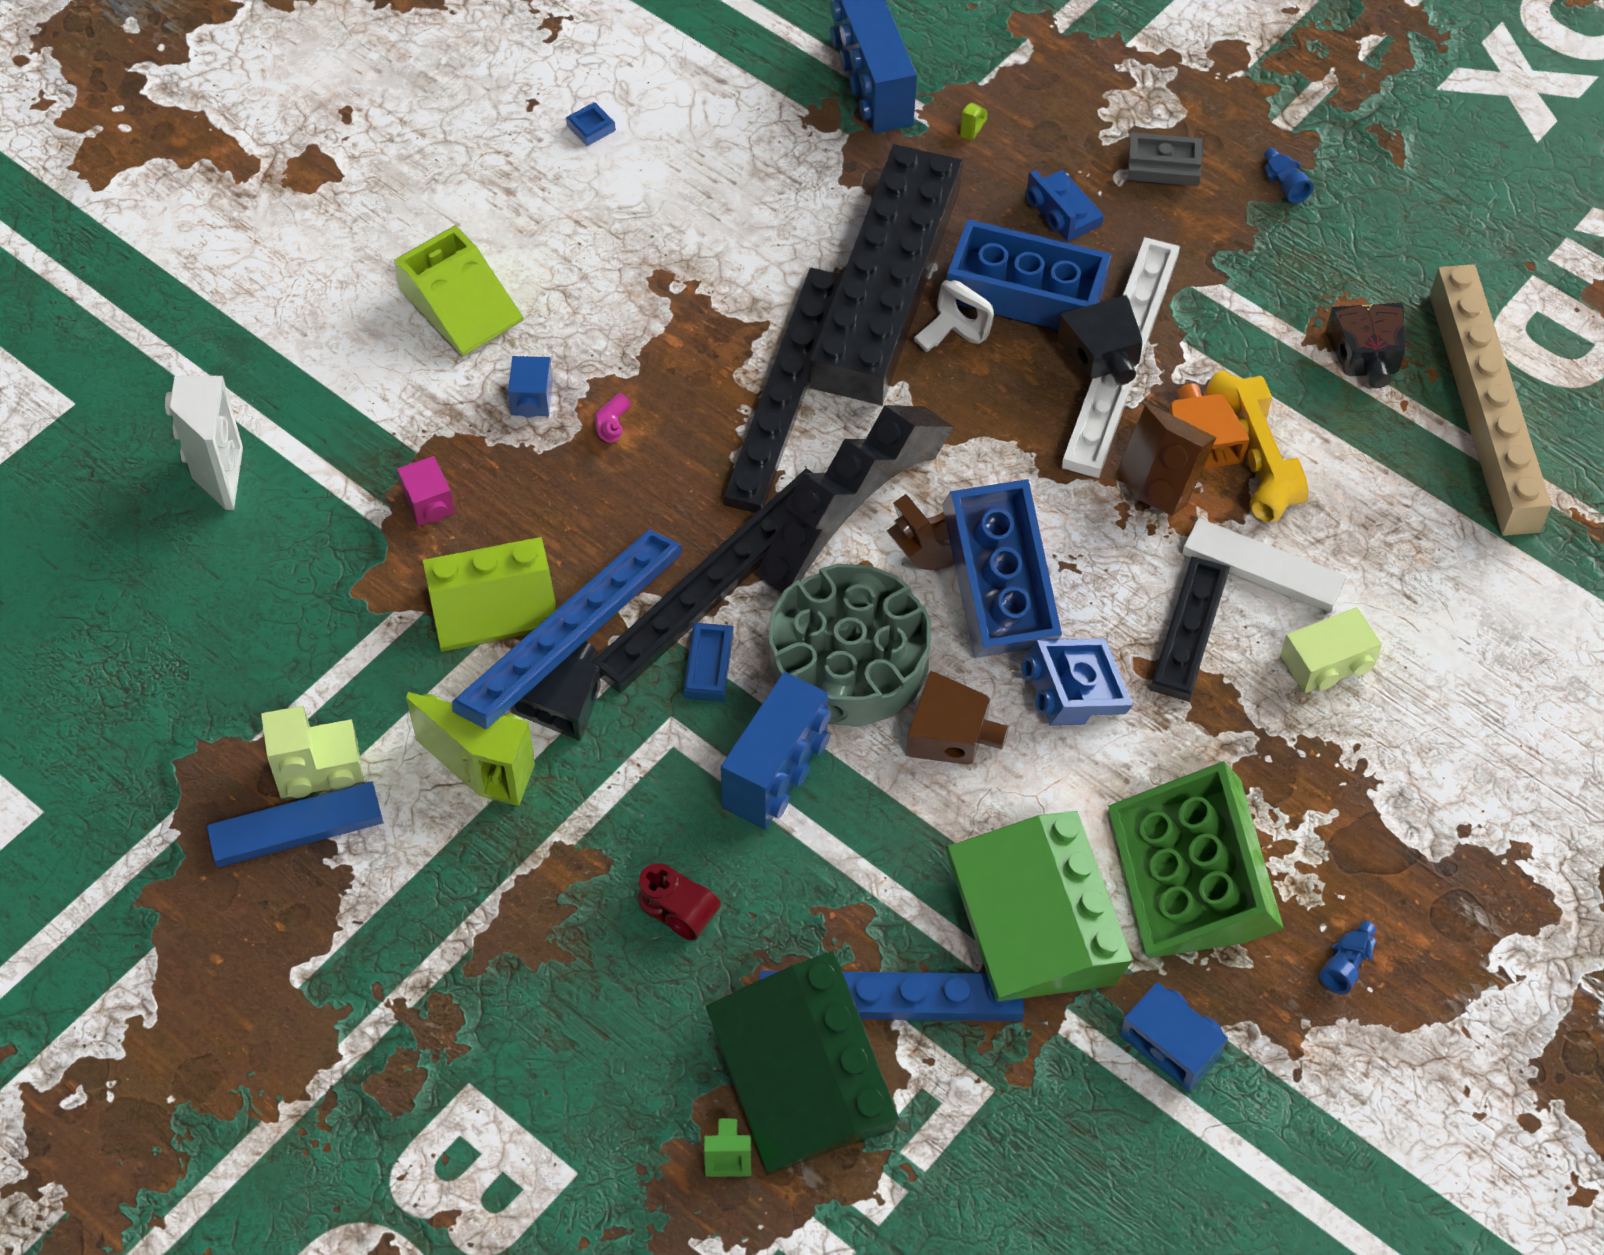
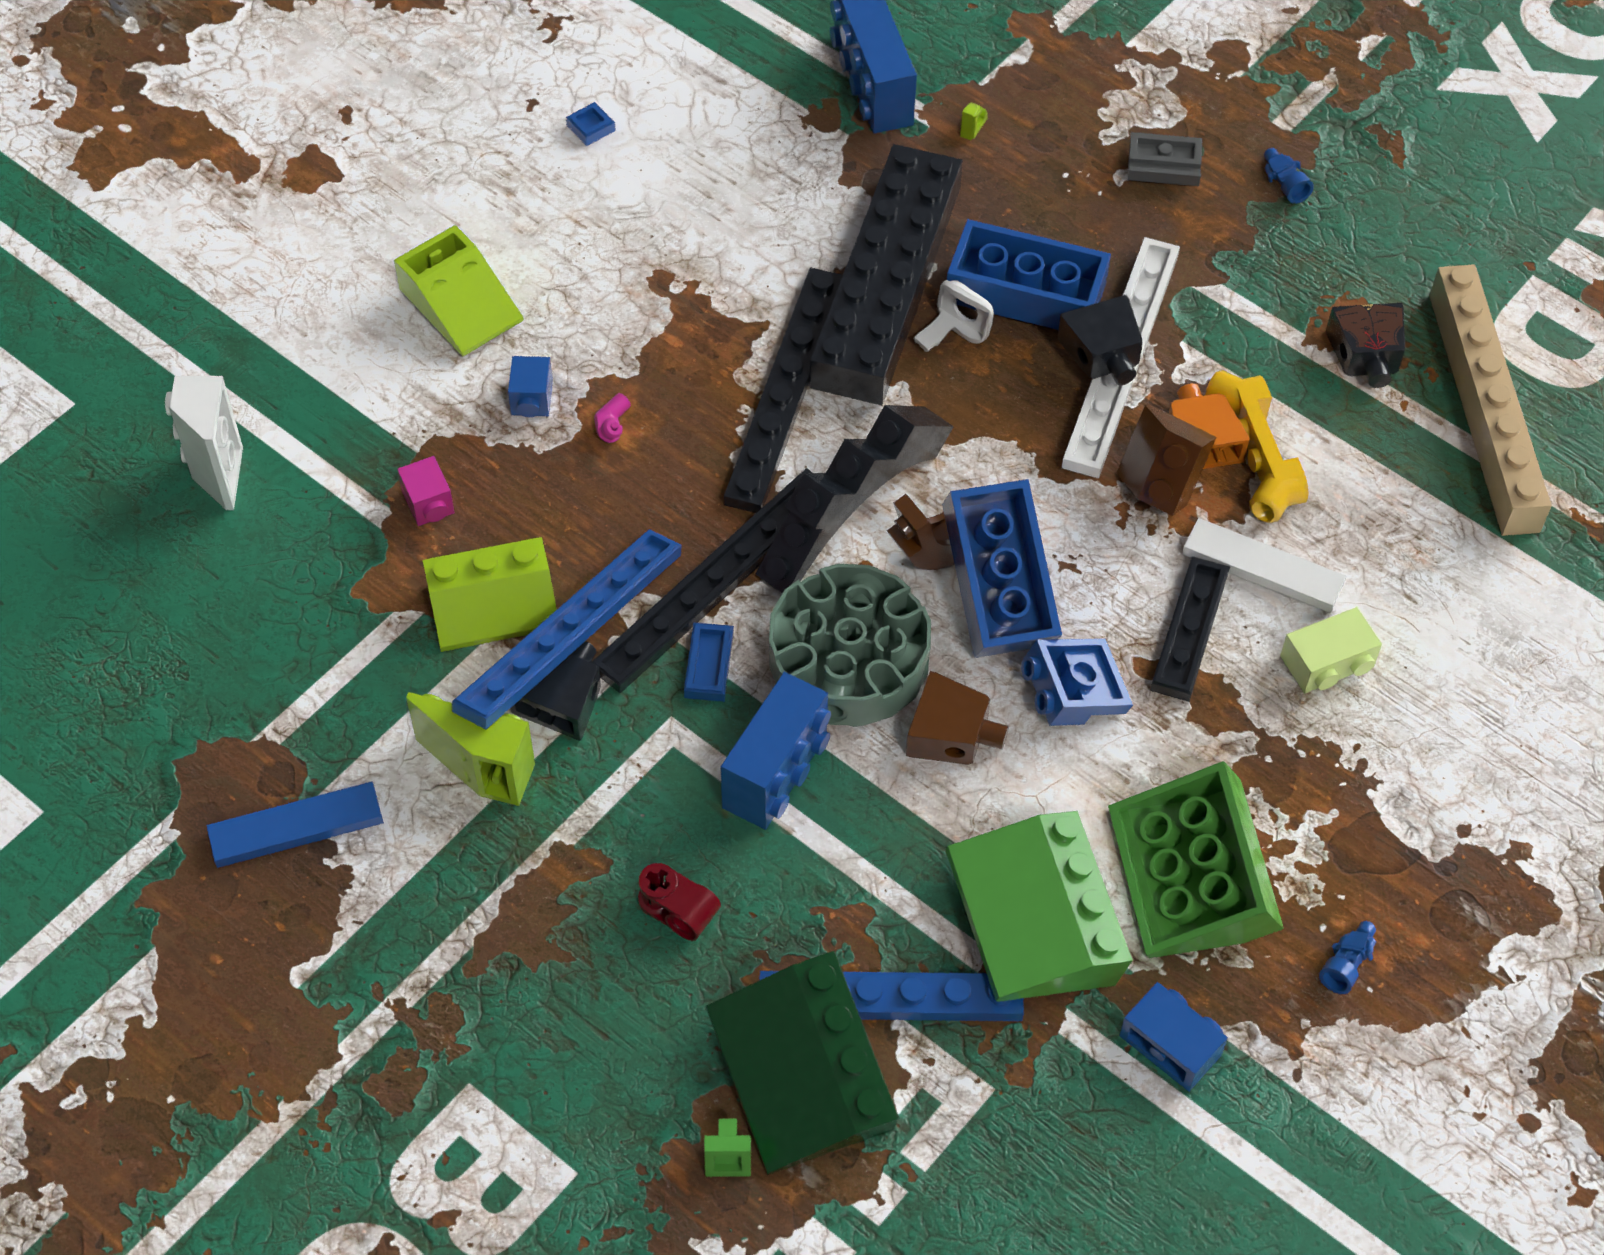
(310, 757): yellowish green brick -> none
(1063, 204): blue bracket -> none

